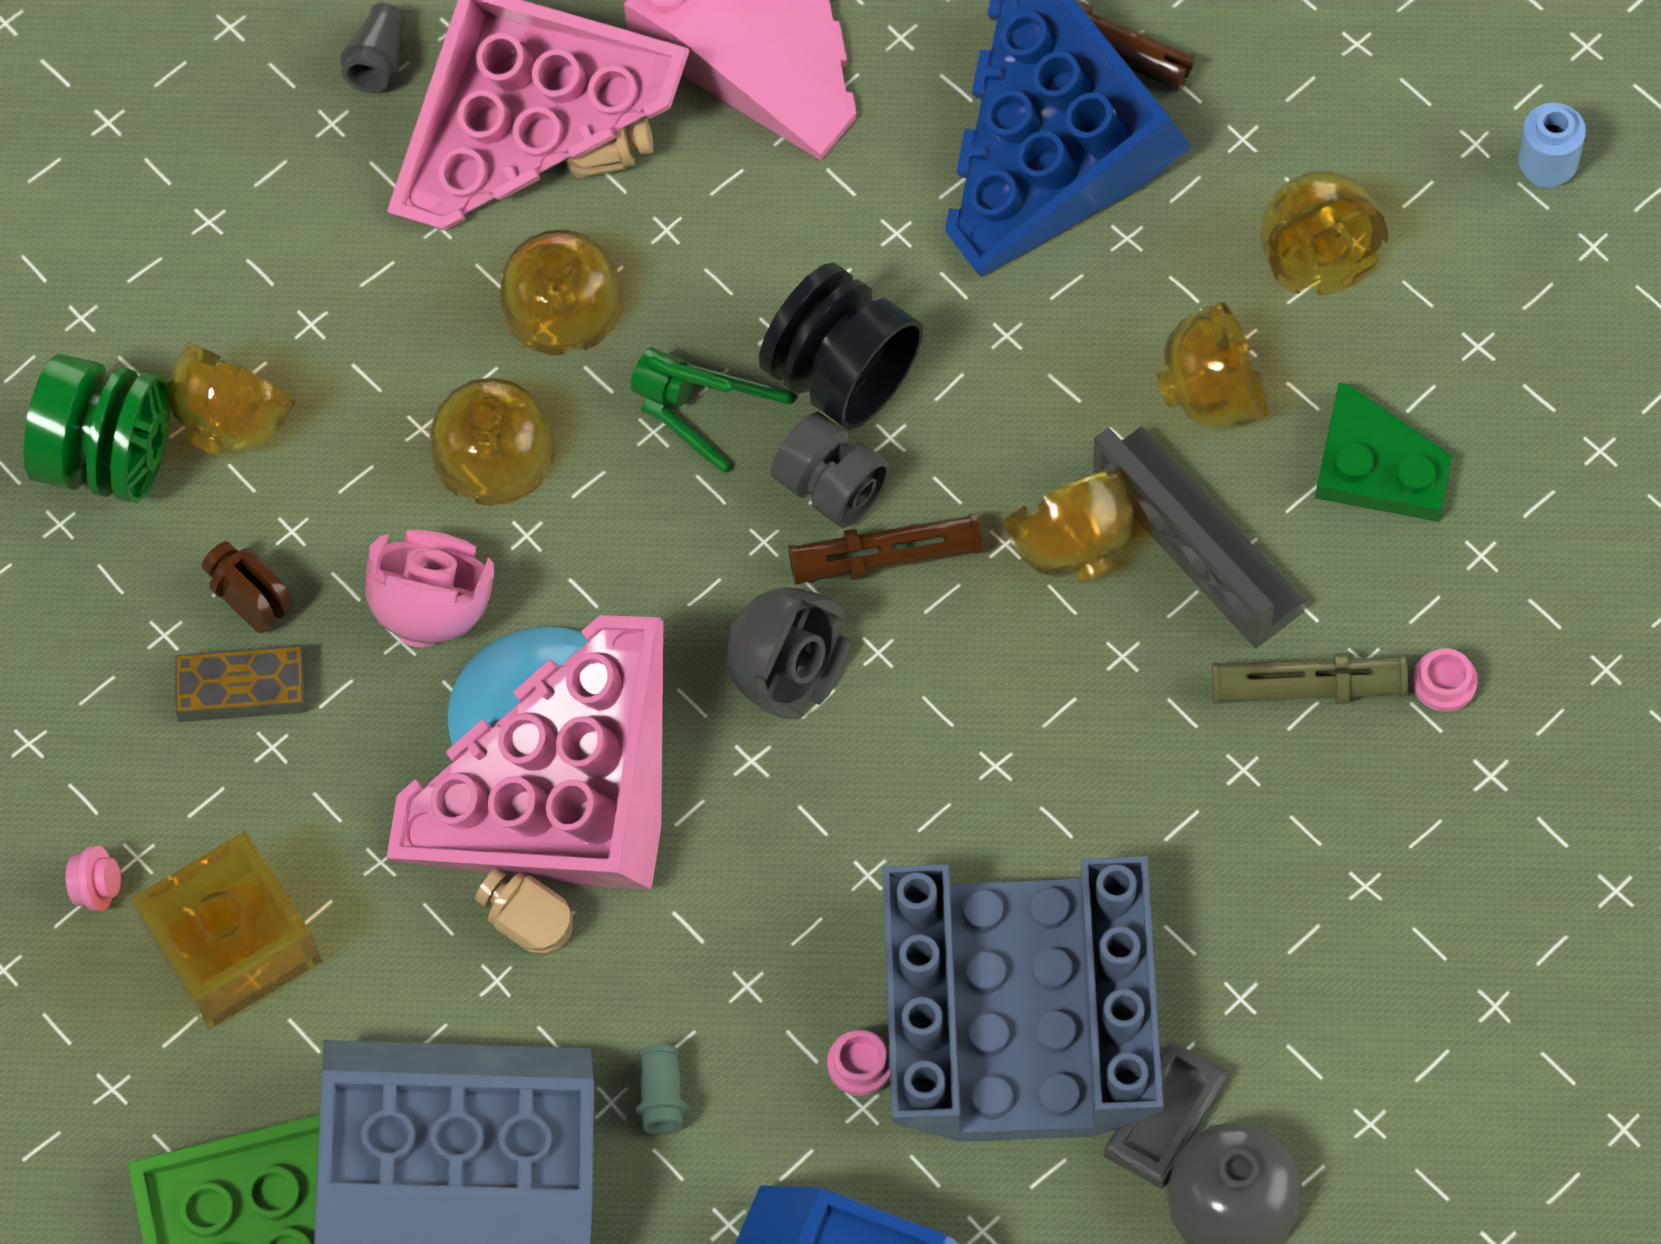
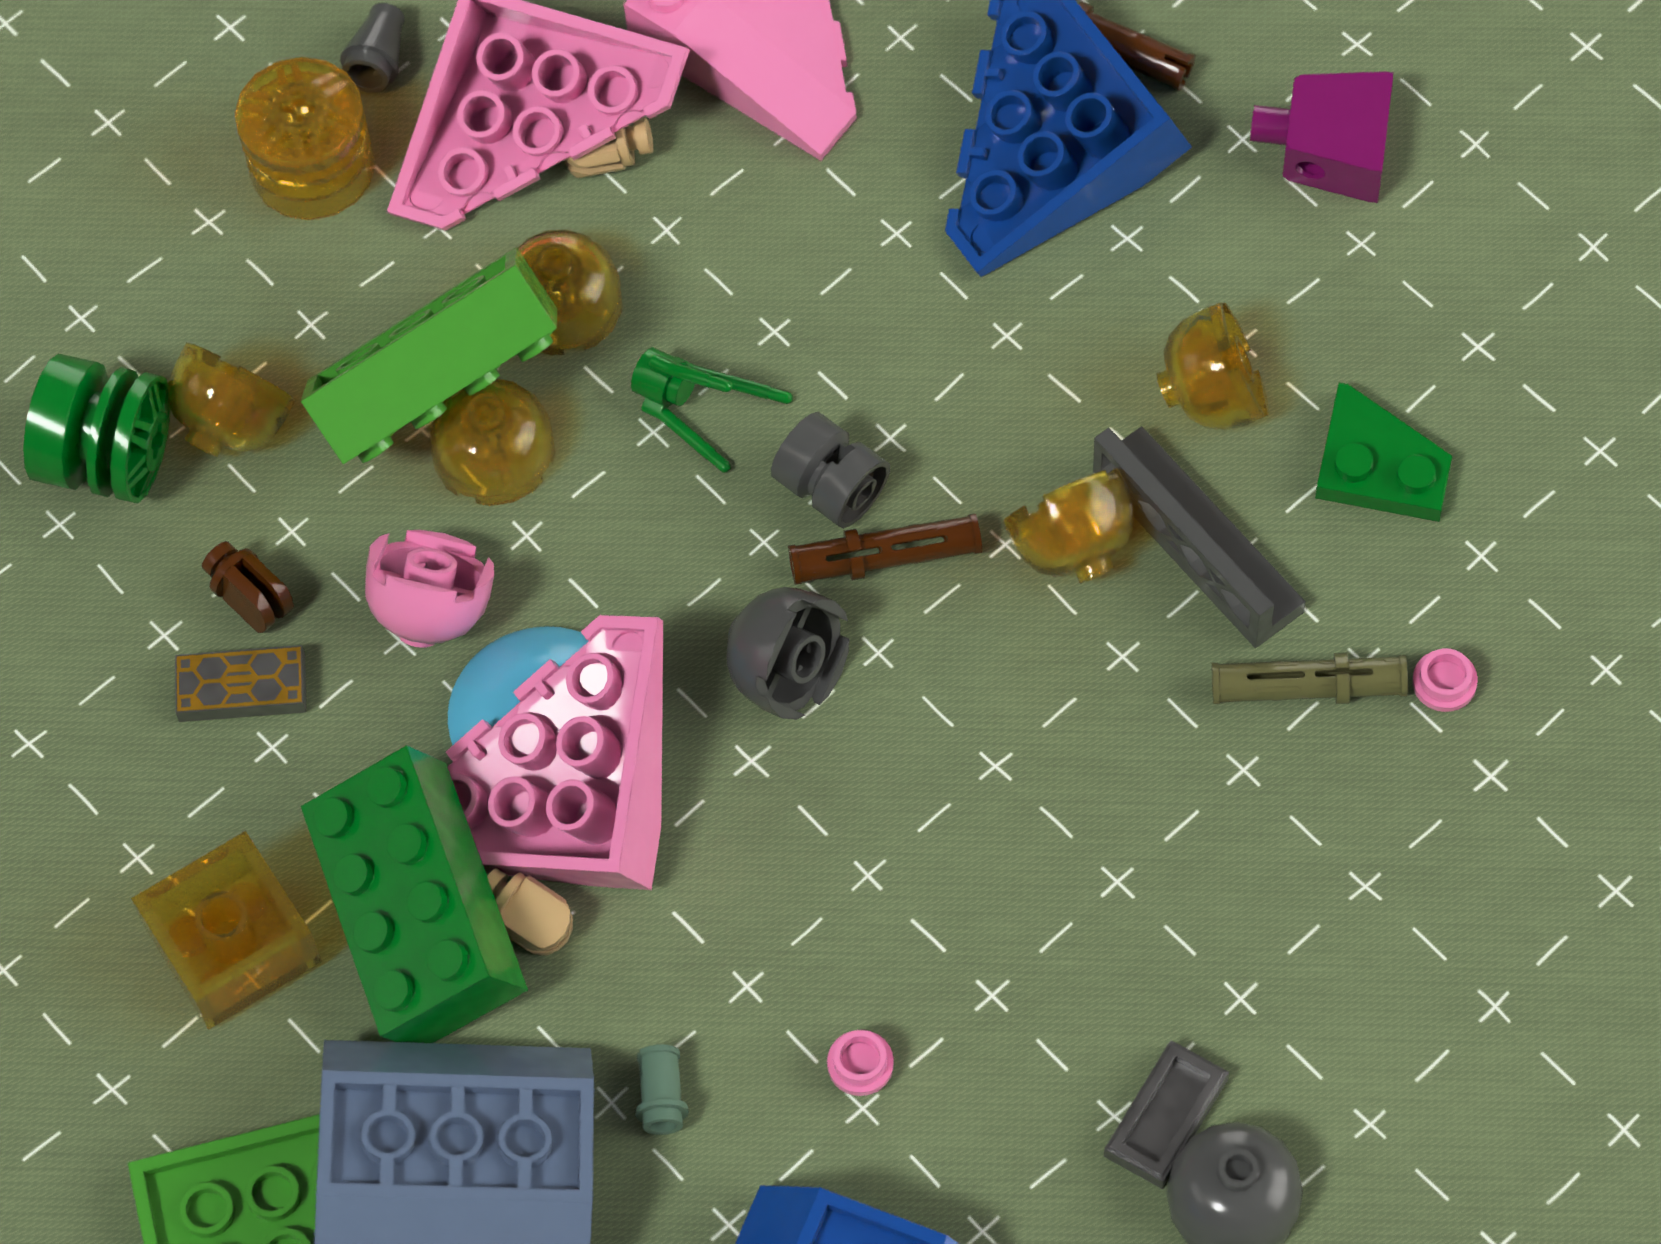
(92, 878): bright pink plate -> none
(305, 138): none -> clear yellow wheel
(413, 898): none -> green brick
(431, 356): none -> bright green brick
(840, 345): black wheel -> none
(1022, 1002): sand blue slope -> none
(1322, 232): clear yellow cylinder -> none
(1332, 131): none -> magenta torso
(1551, 144): light blue brick -> none

